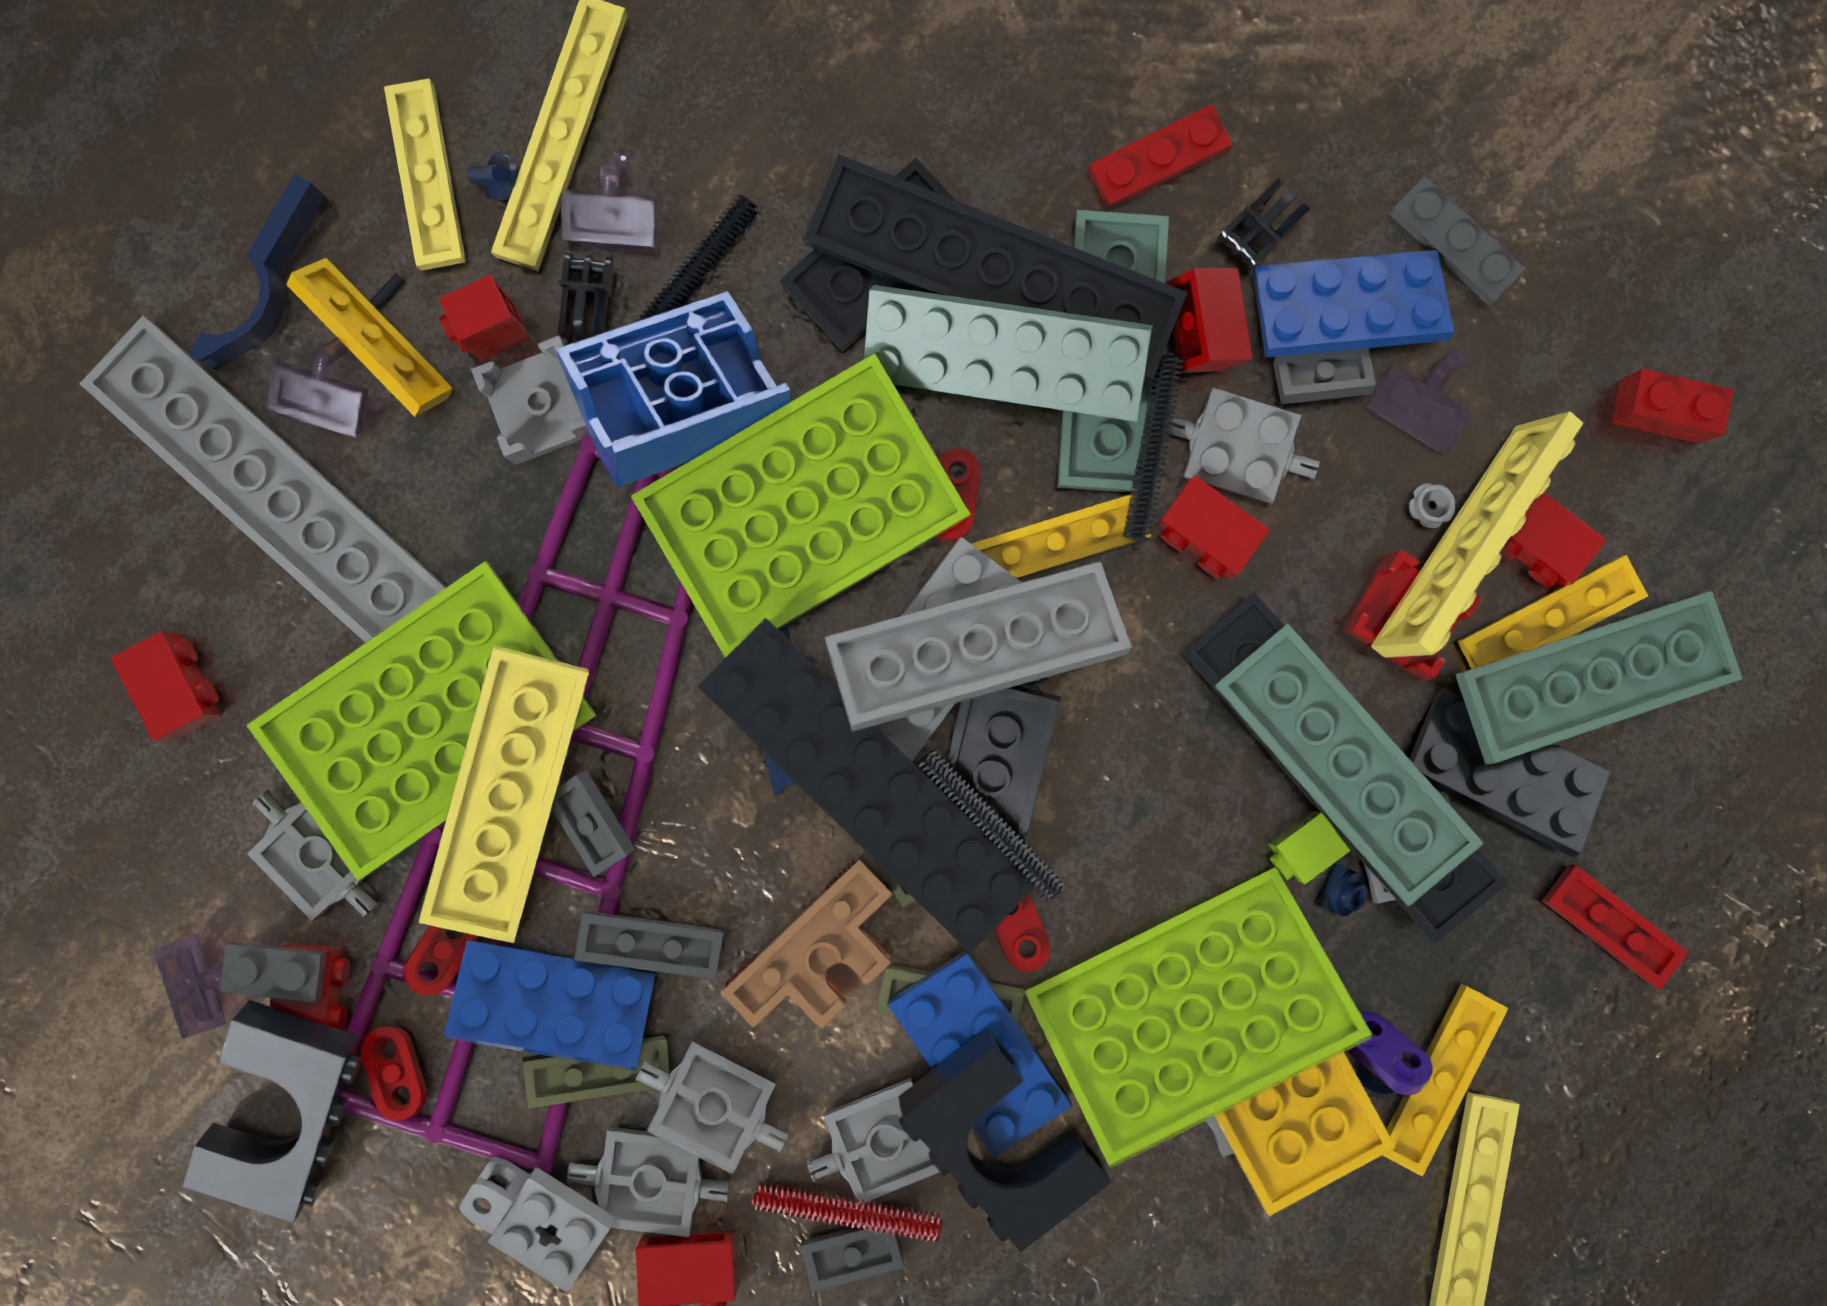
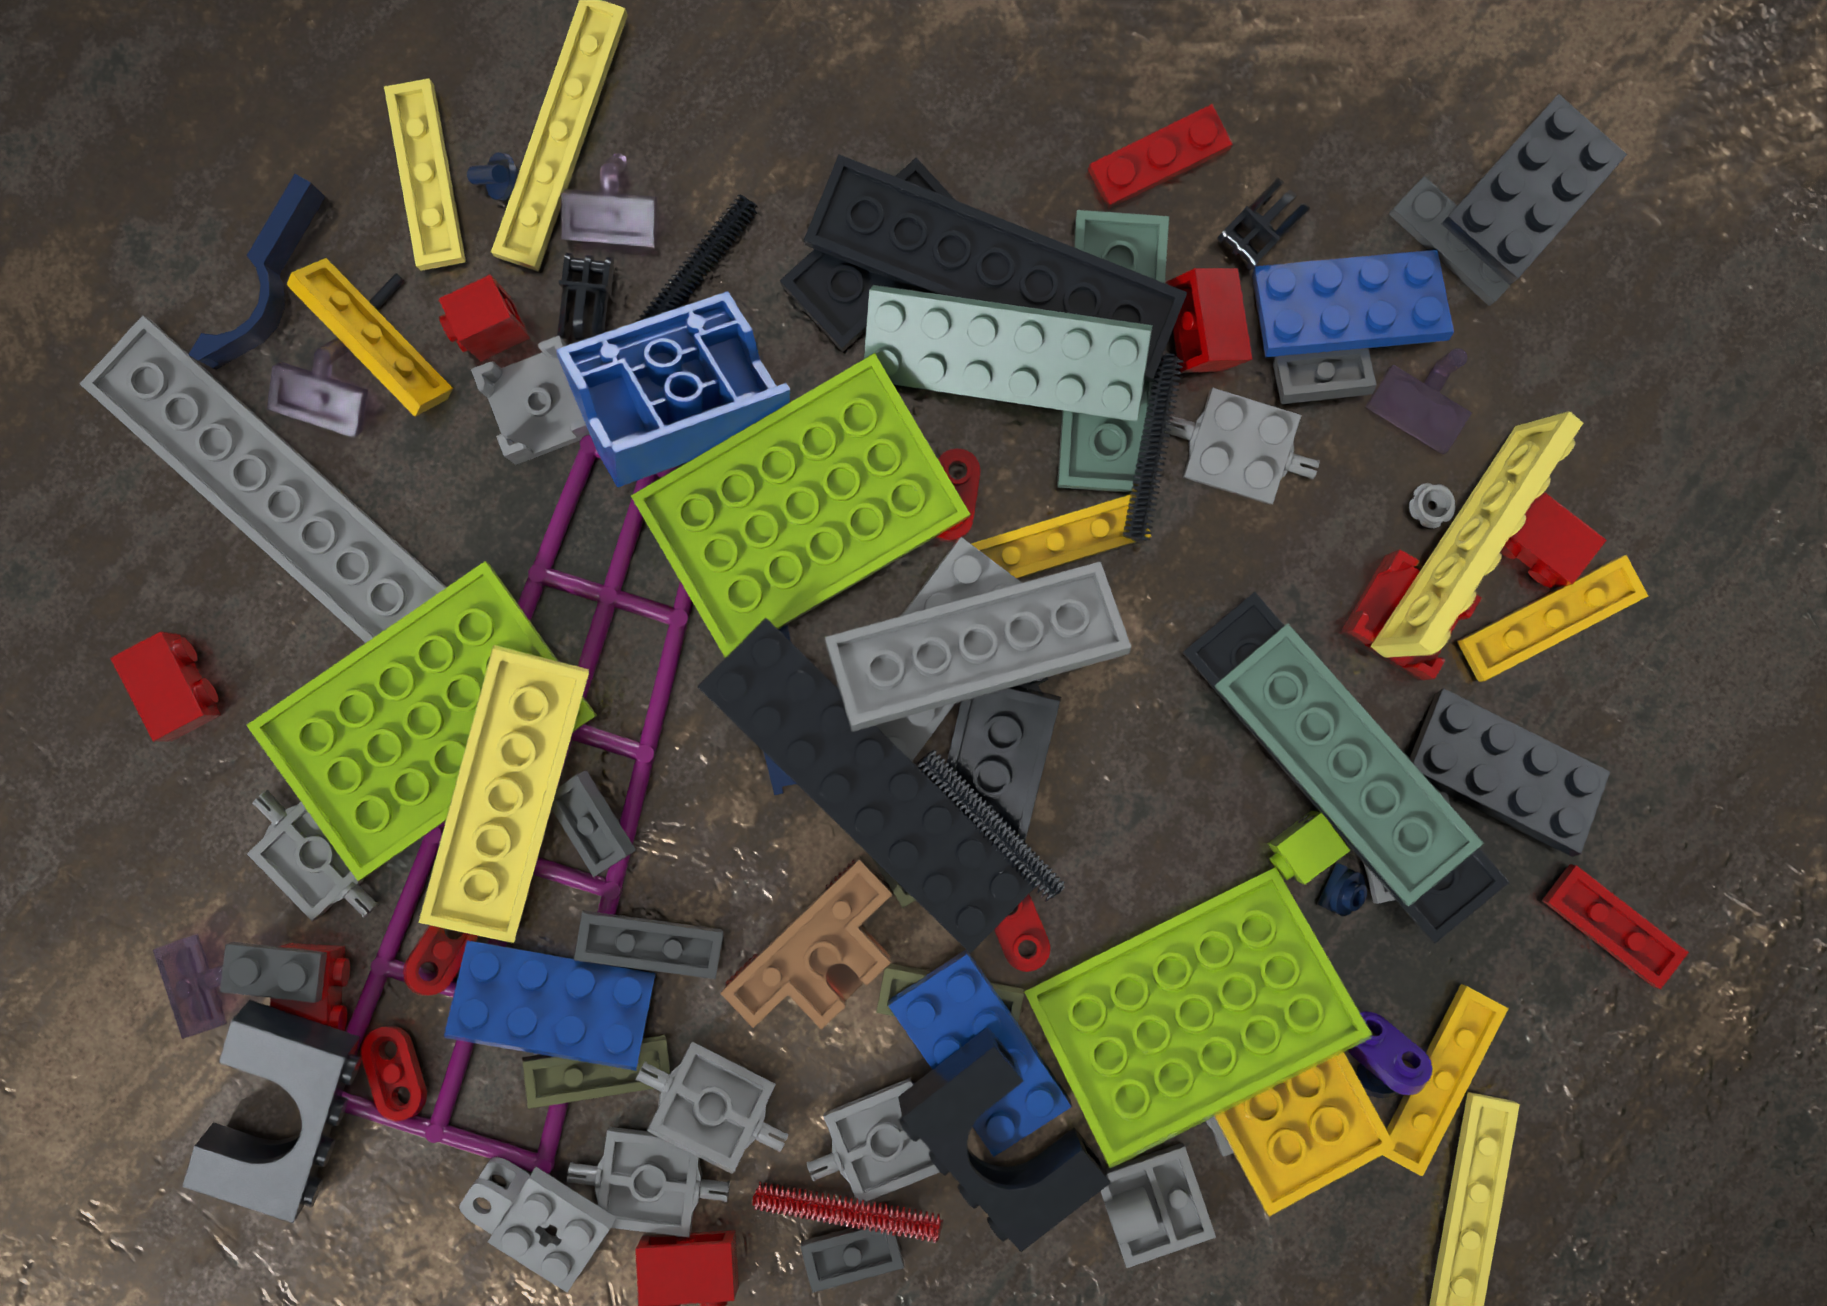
(1156, 1205): none -> light grey plate
(1211, 529): red brick -> none
(1534, 189): none -> black plate
(1598, 677): sand green plate -> none
(1672, 406): red brick -> none

